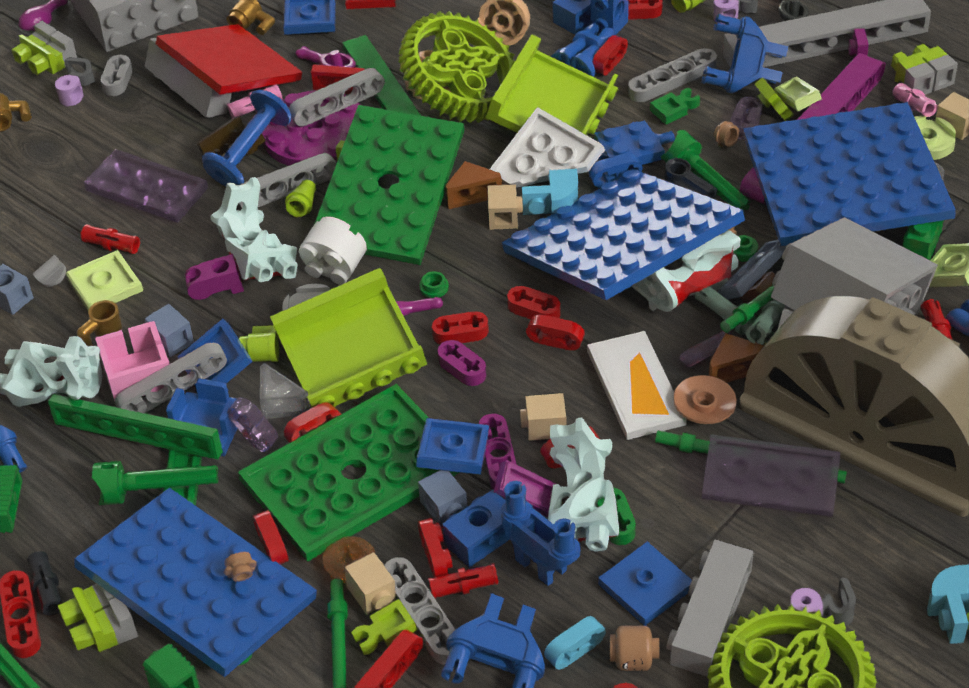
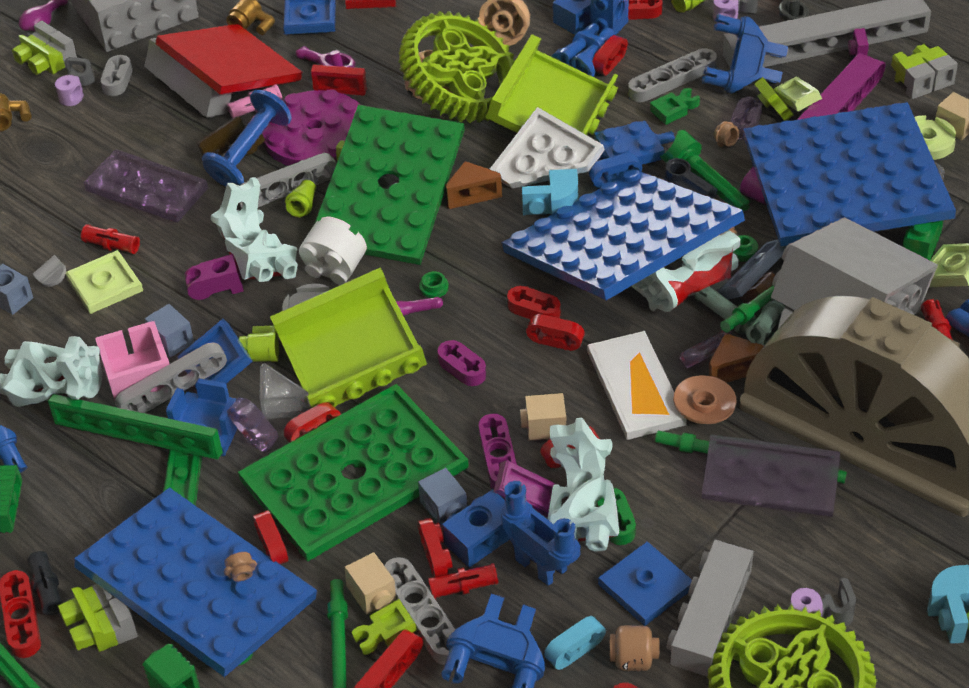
(103, 320): pearl gold piece -> none
(115, 482): green piece -> none
(336, 552): clear orange gear -> none
(364, 84): light grey beam -> none
(392, 95): green tile -> none
(453, 446): blue plate -> none
(460, 327): red beam -> none
(503, 206): tan brick -> none
(915, 99): bright pink pin -> none

